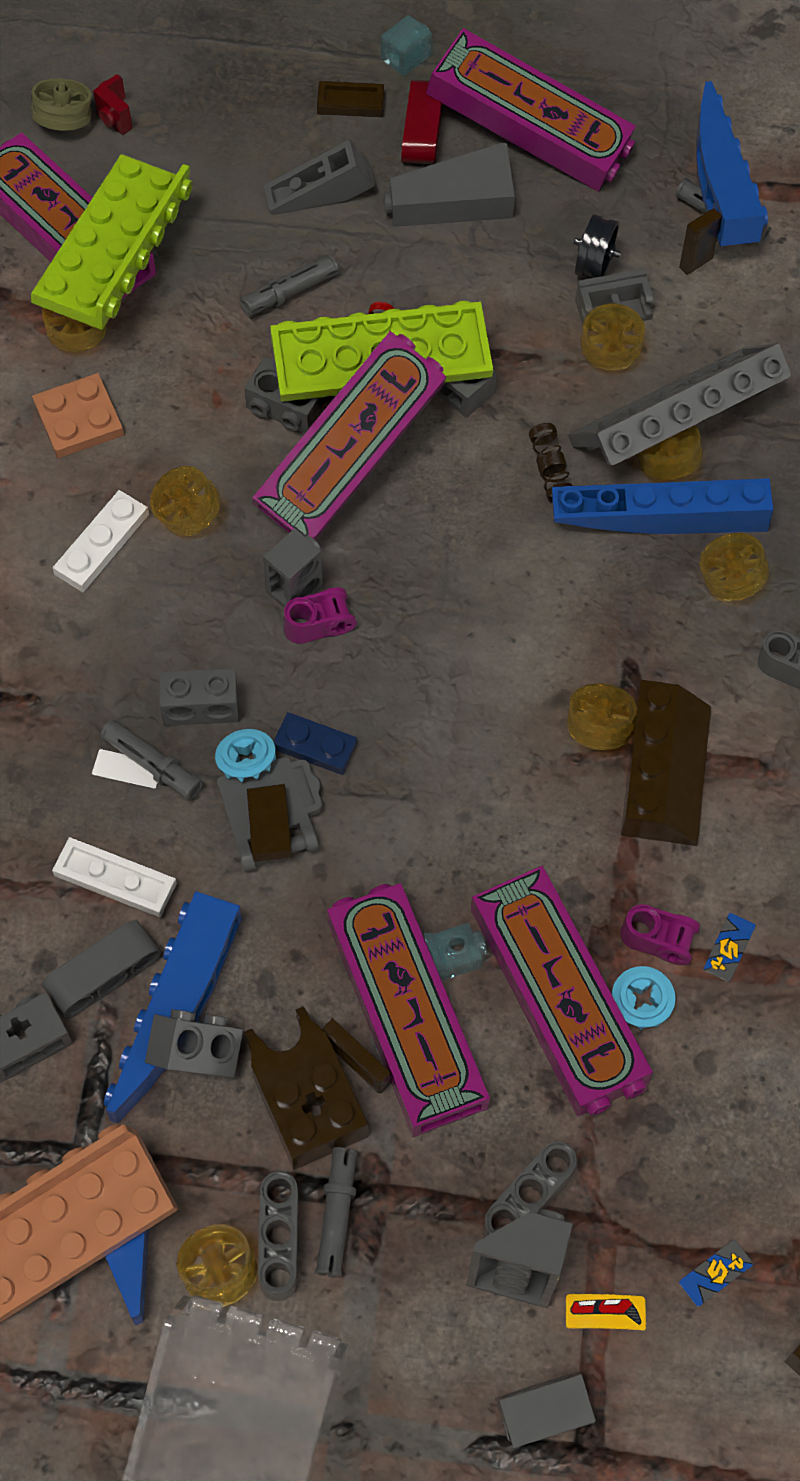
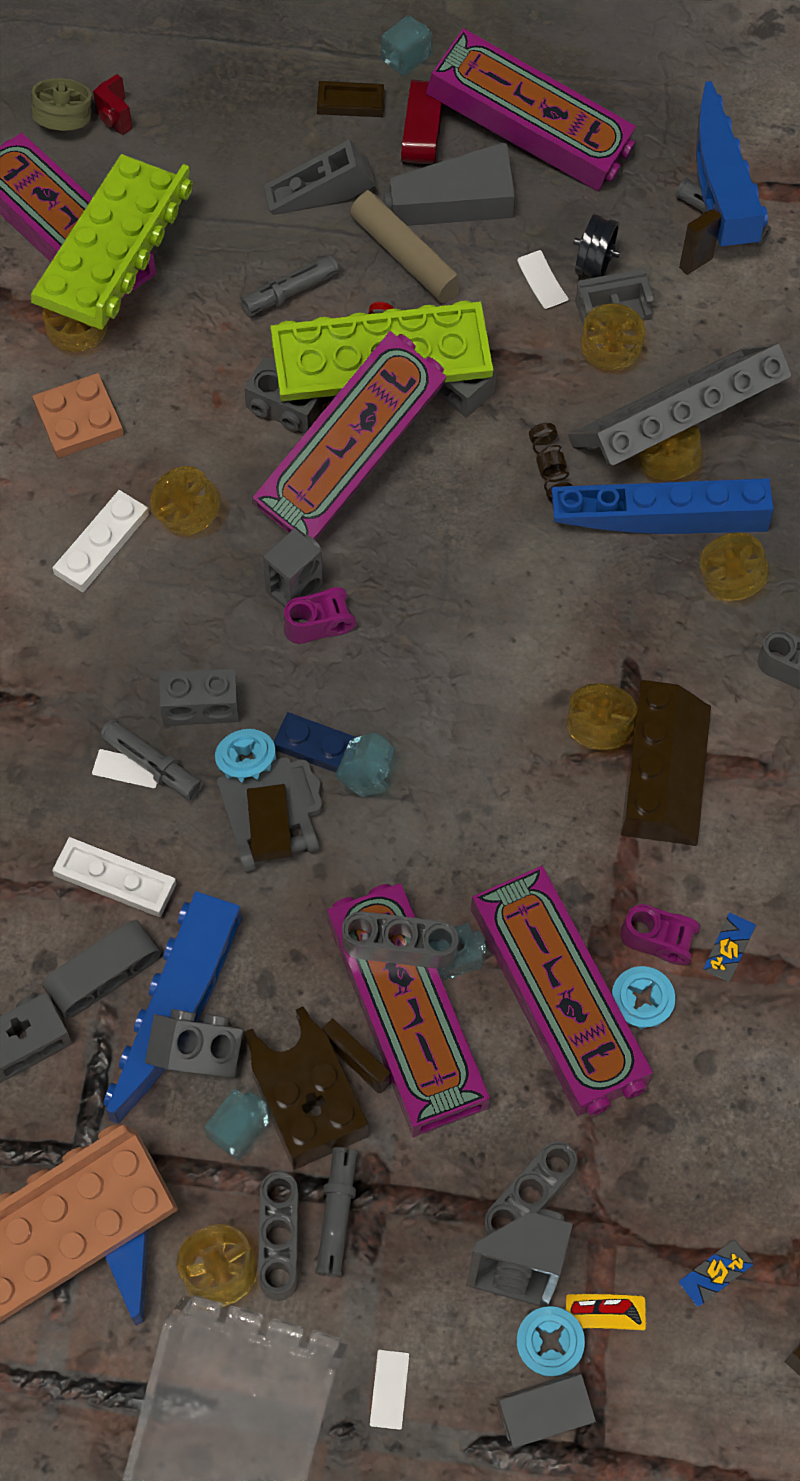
(237, 1123): none -> clear light blue brick
(366, 764): none -> clear light blue brick
(384, 926): none -> dark grey beam
(389, 1389): none -> white sticker
(405, 246): none -> dark tan brick
(542, 279): none -> white sticker
(571, 1341): none -> medium azure gear

